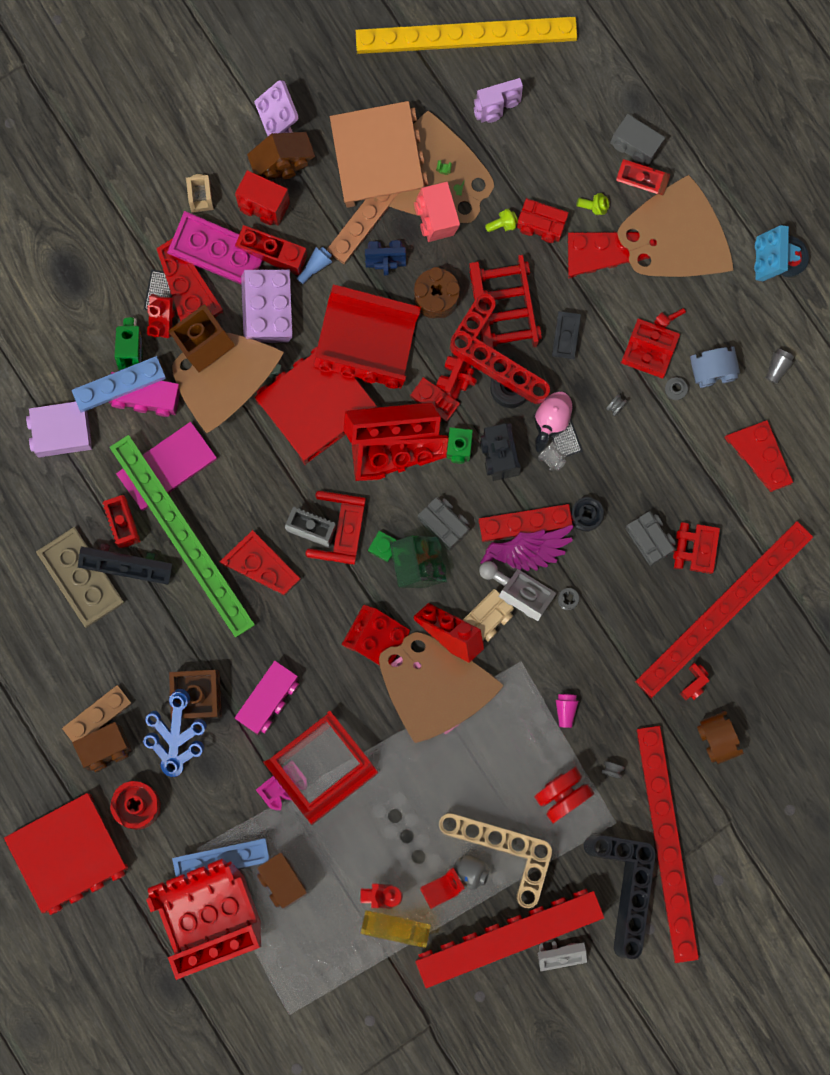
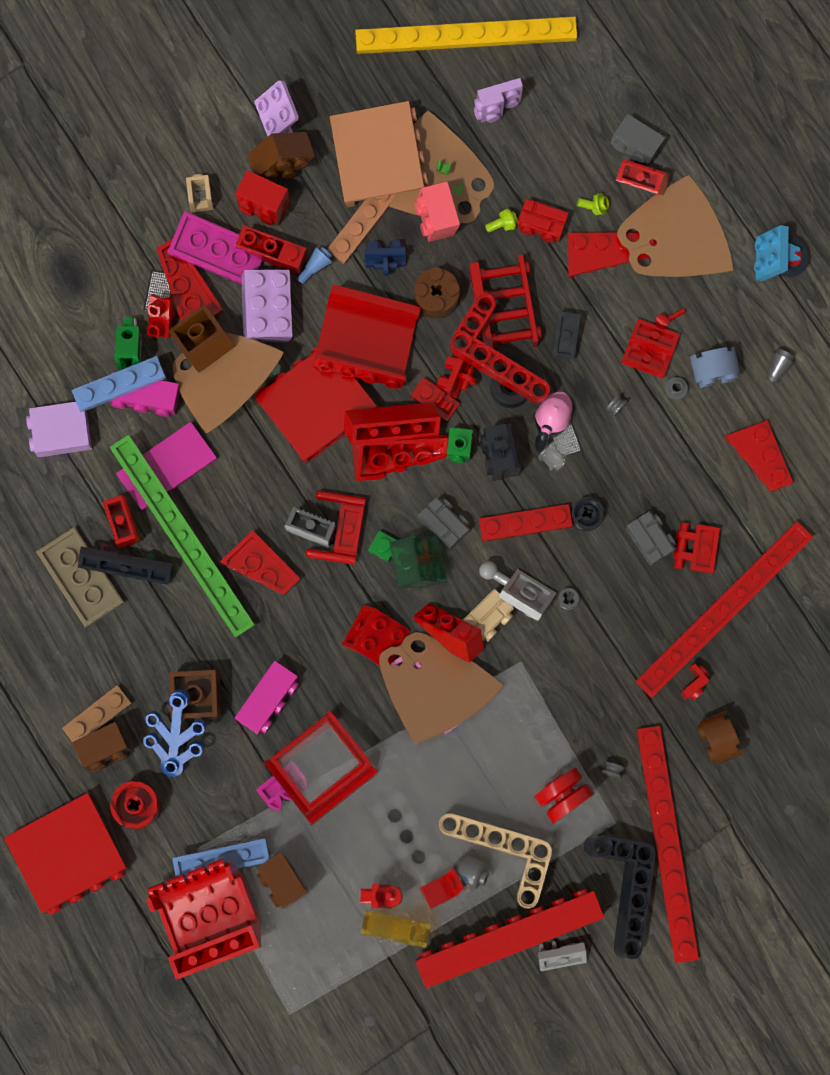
(530, 549): magenta animal -> none
(566, 709): dark pink cone -> none

